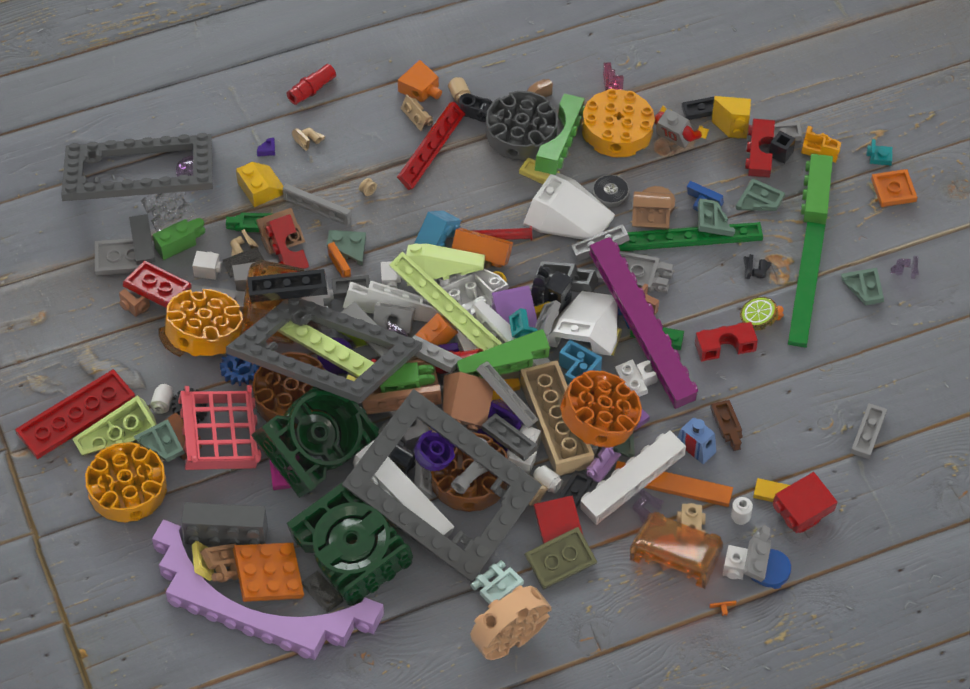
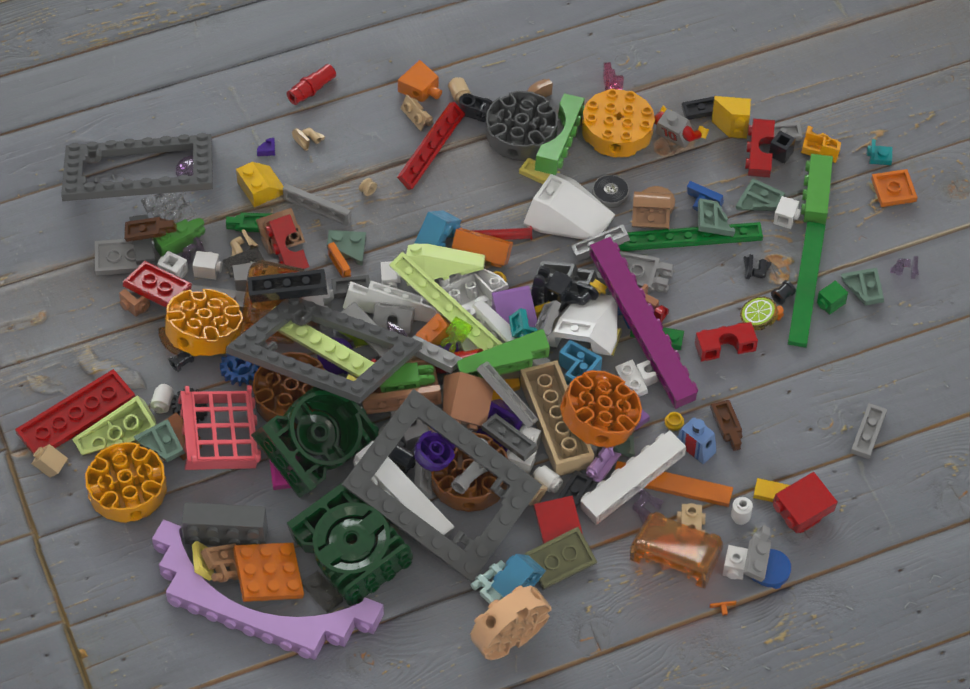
(49, 460): none -> tan brick
(148, 228): none -> reddish brown hinge
(173, 264): none -> white brick
(180, 360): none -> black bush
(195, 246): none -> piece
(457, 331): none -> clear neon green plate
(519, 571): none -> dark azure brick
(585, 294): none -> black piece
(600, 287): none -> yellow plate
(661, 312): none -> red tile
(674, 421): none -> yellow plate
(783, 292): none -> black bush
(786, 212): none -> white brick
(832, 297): none -> green brick

